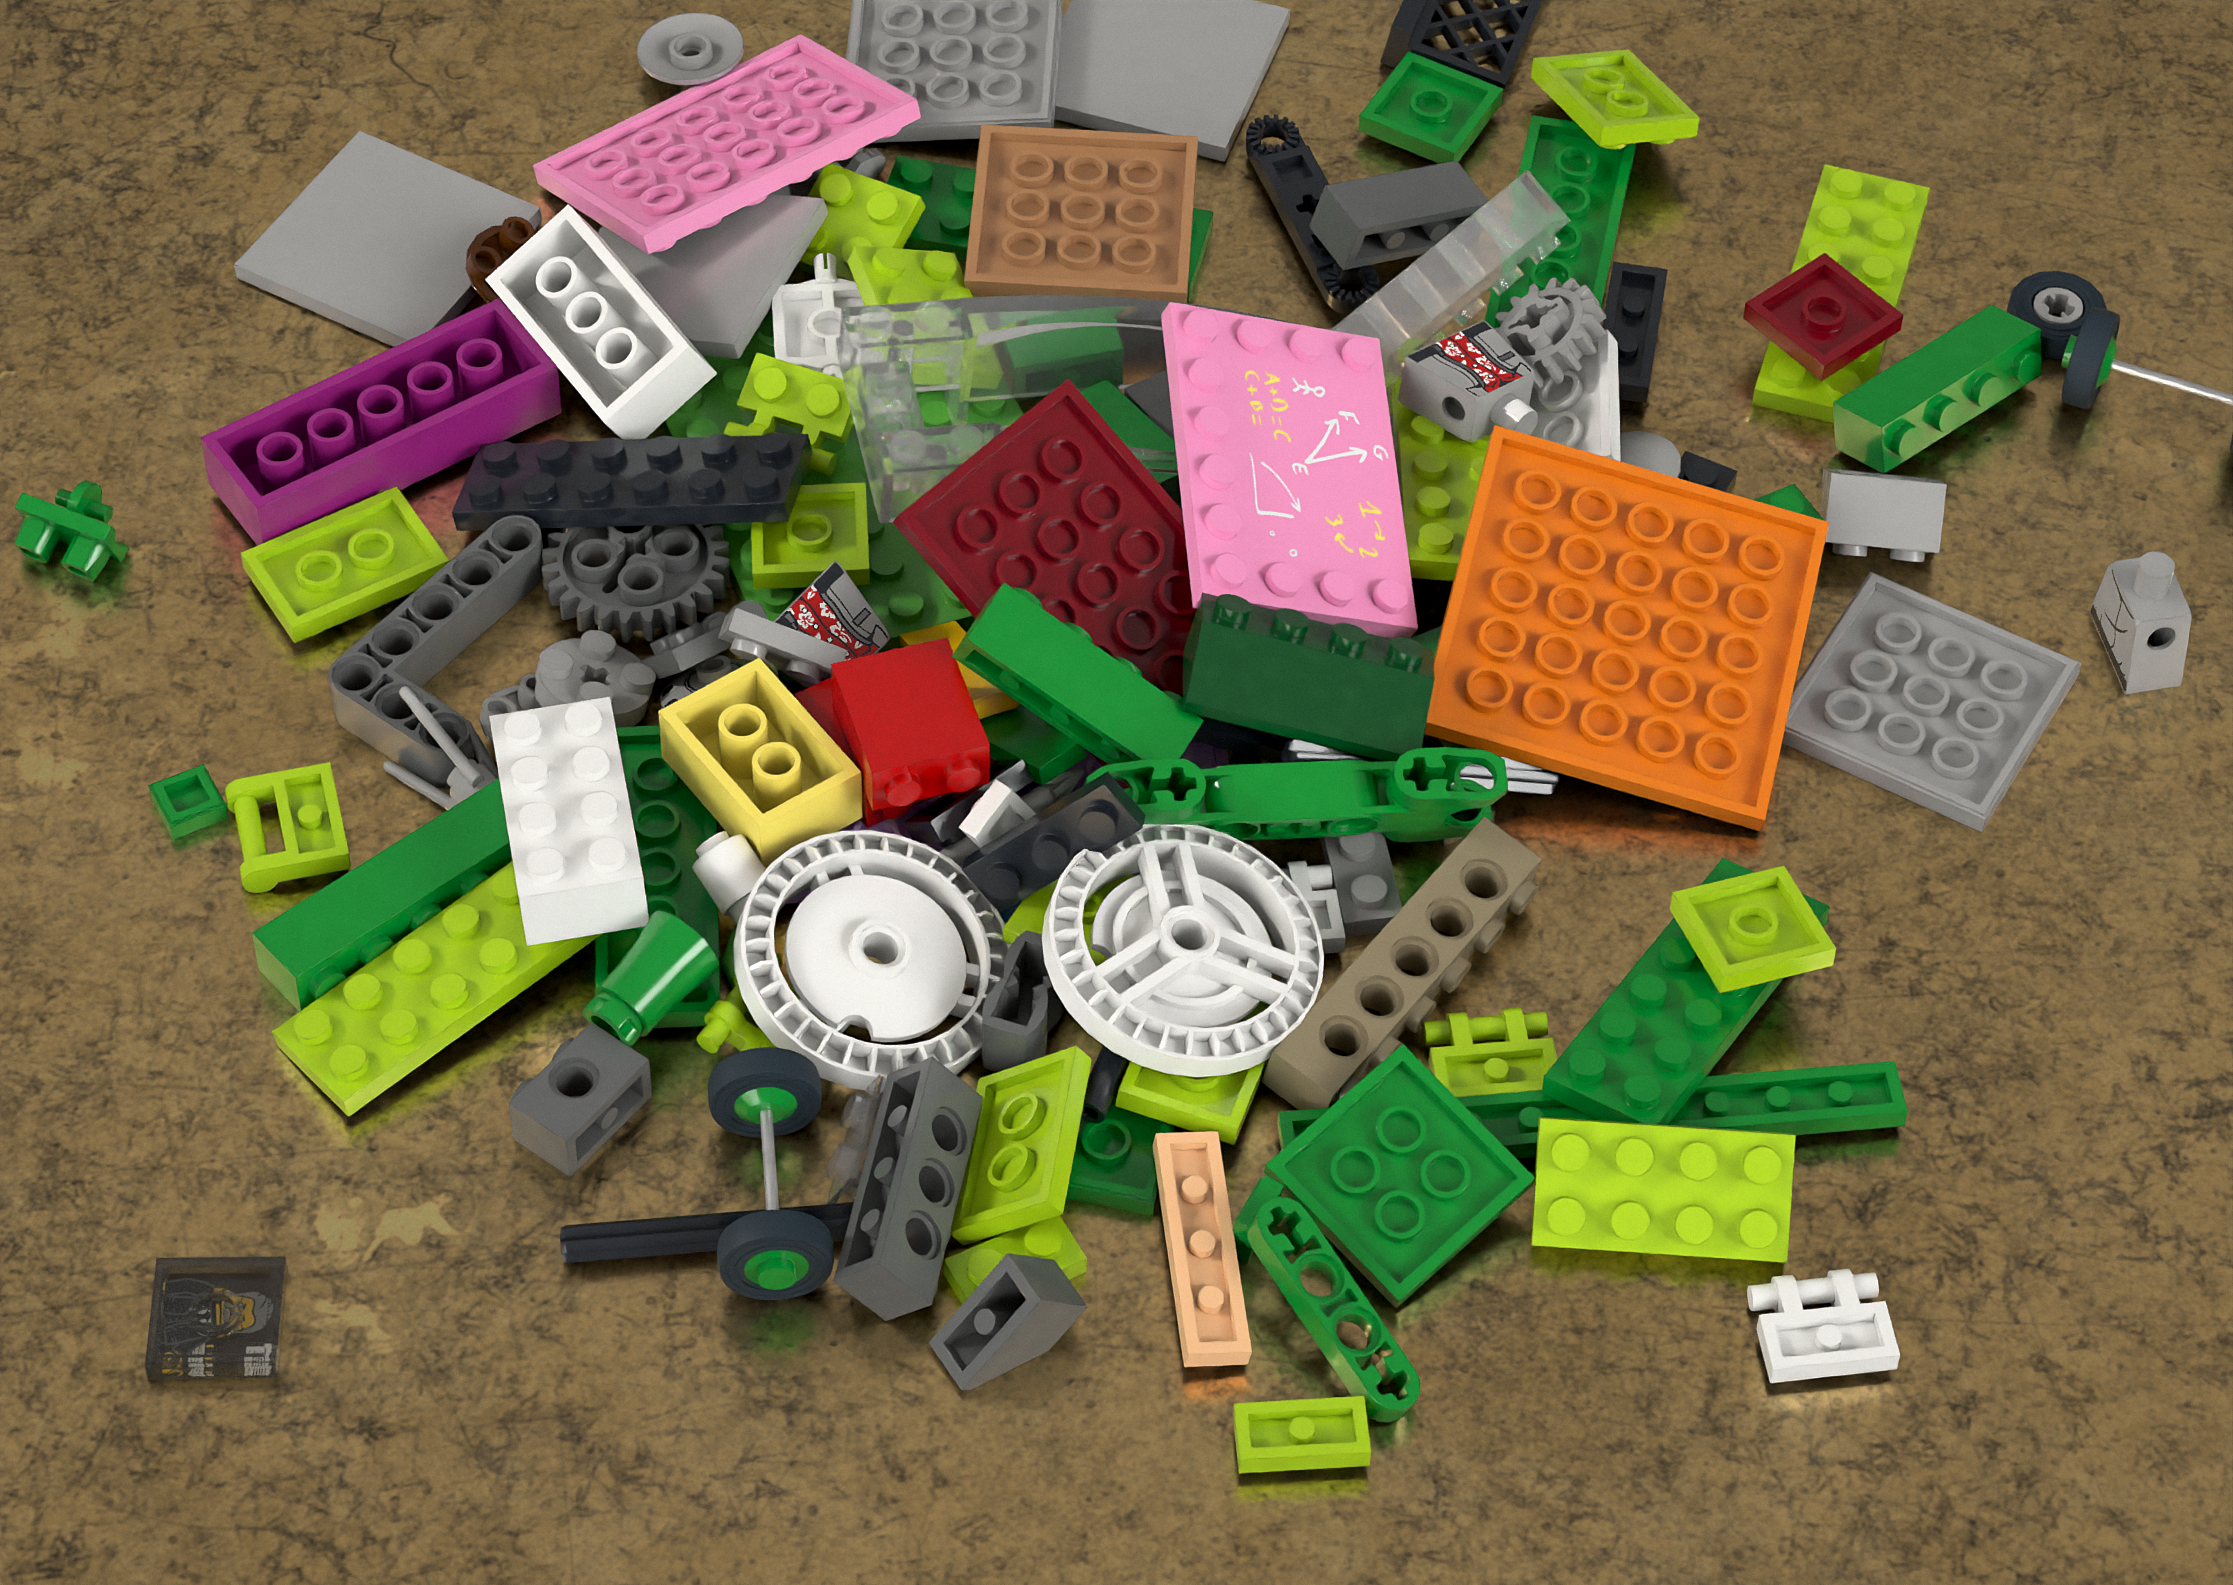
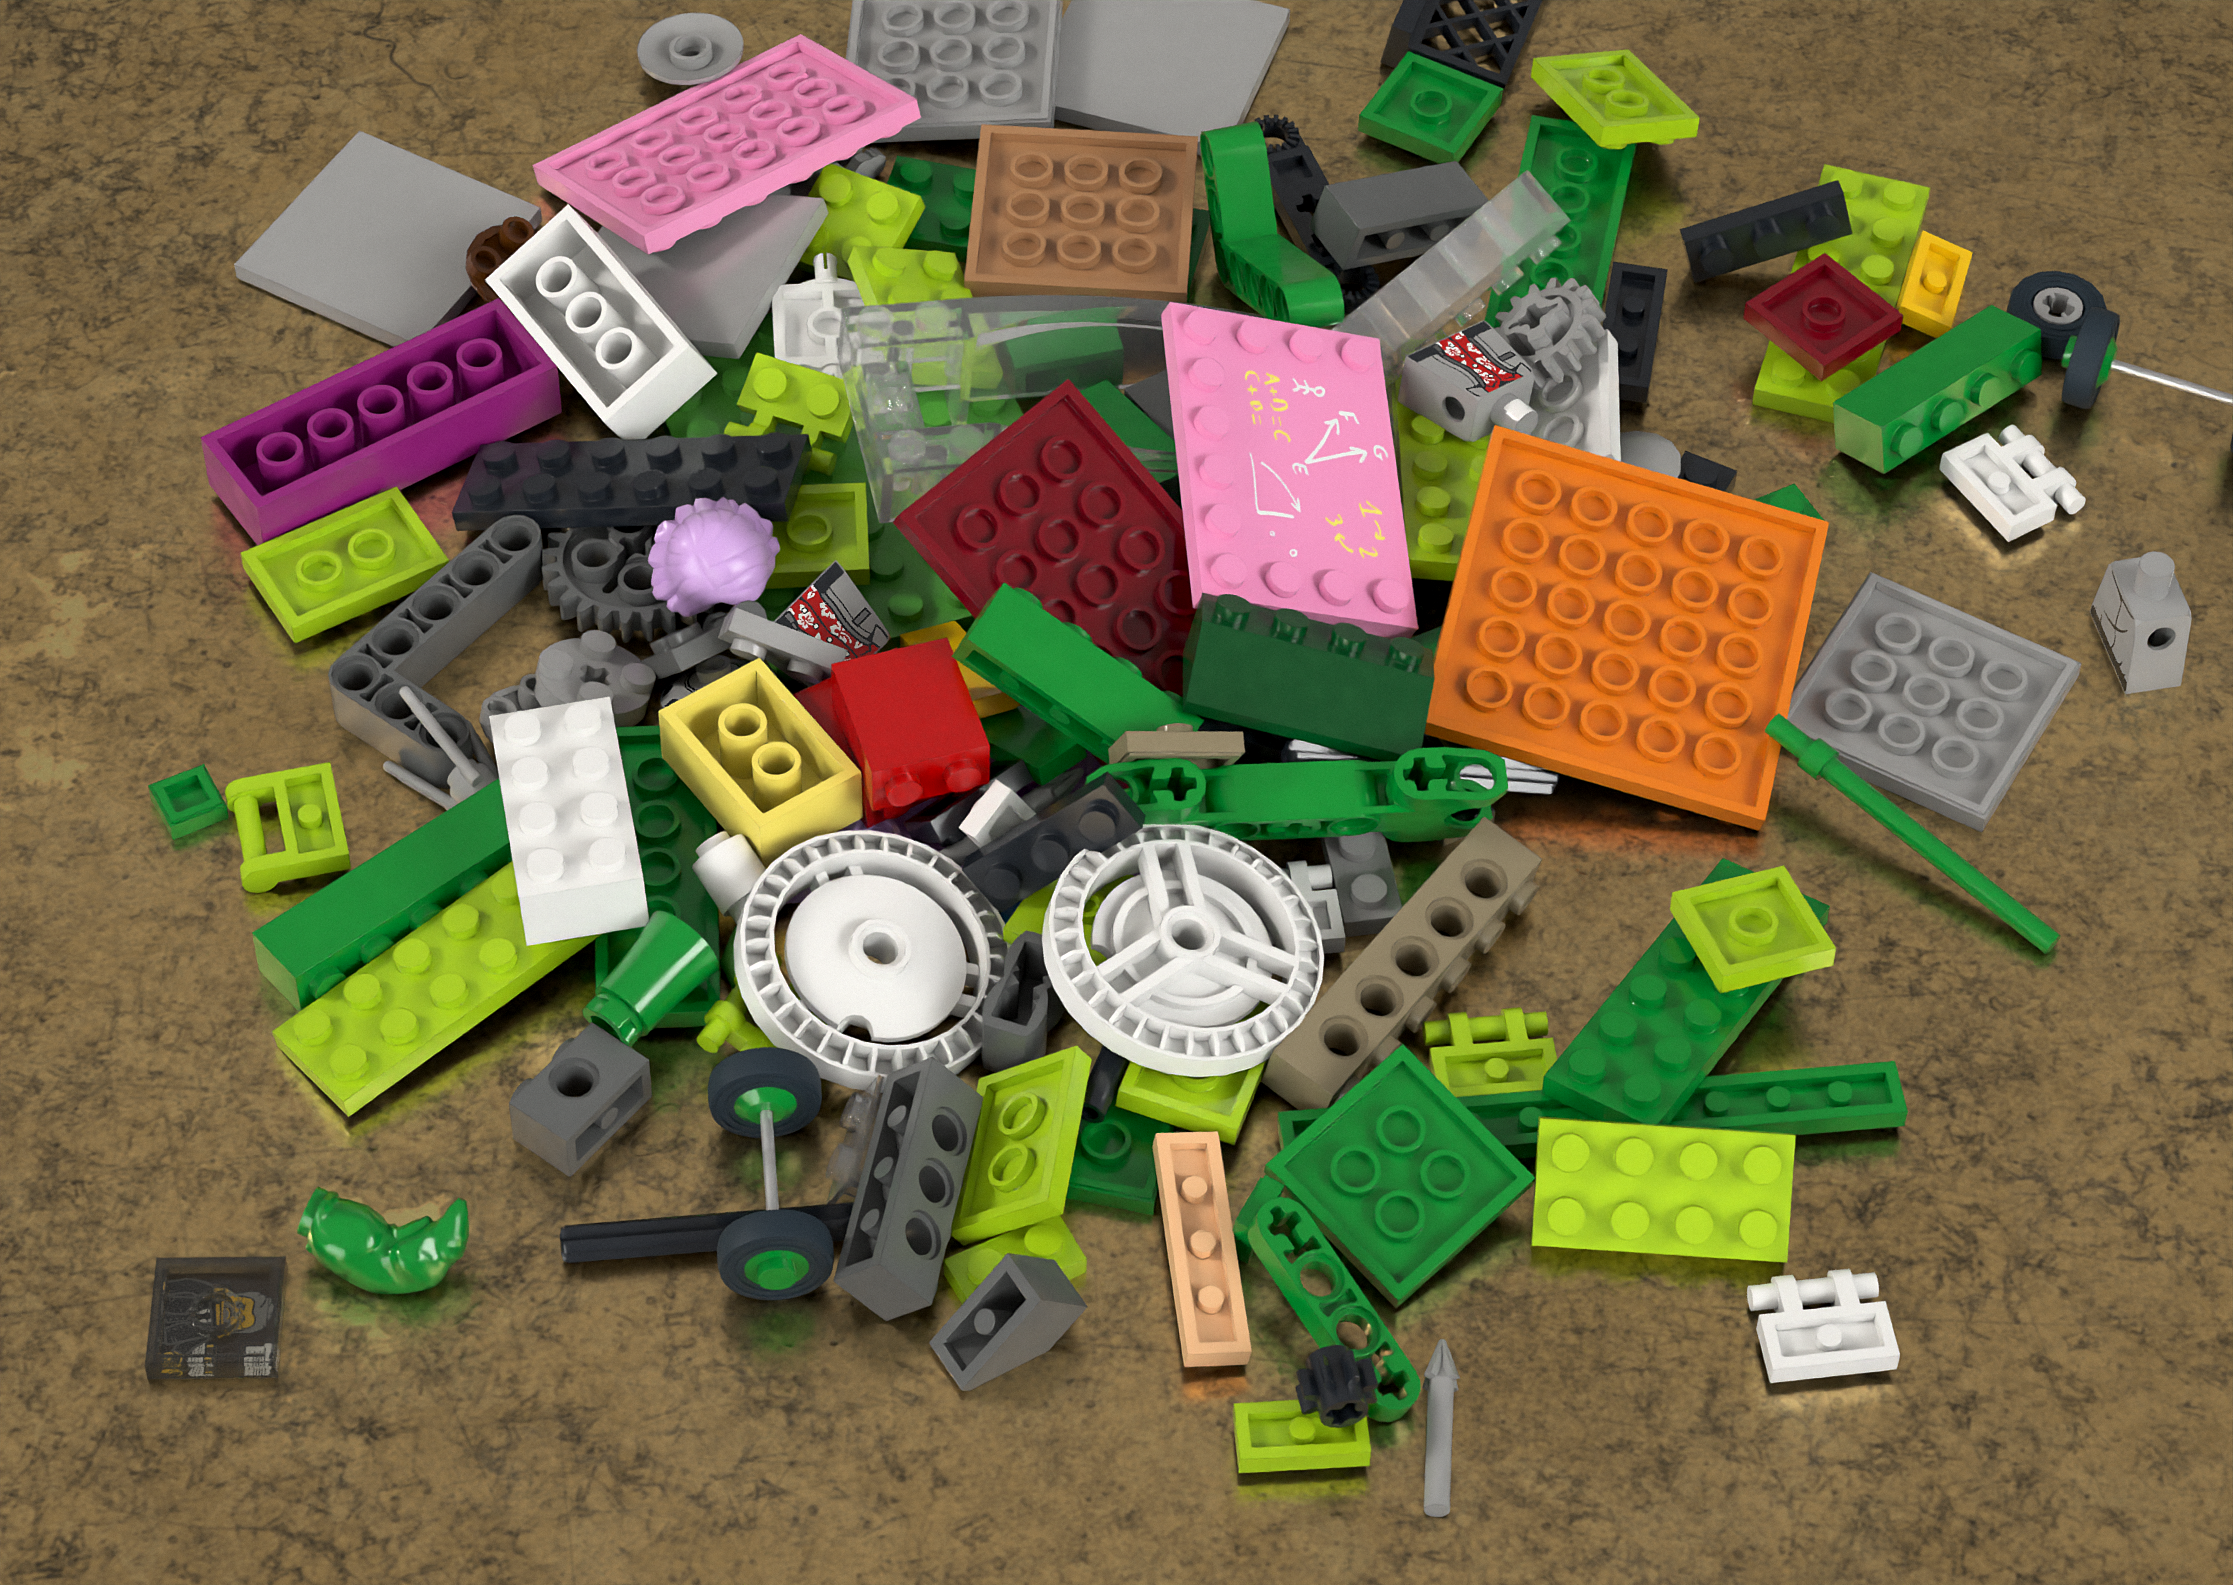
(75, 524): green hips -> none
(381, 1256): none -> green animal
(712, 556): none -> lavender hair
(1179, 740): none -> dark tan plate
(1247, 249): none -> green beam
(1336, 1386): none -> black gear
(1441, 1385): none -> light grey piece
(1766, 231): none -> black plate
(1821, 761): none -> green bar
(1882, 513): light grey slope -> none
(1933, 284): none -> yellow plate
(2002, 490): none -> white plate

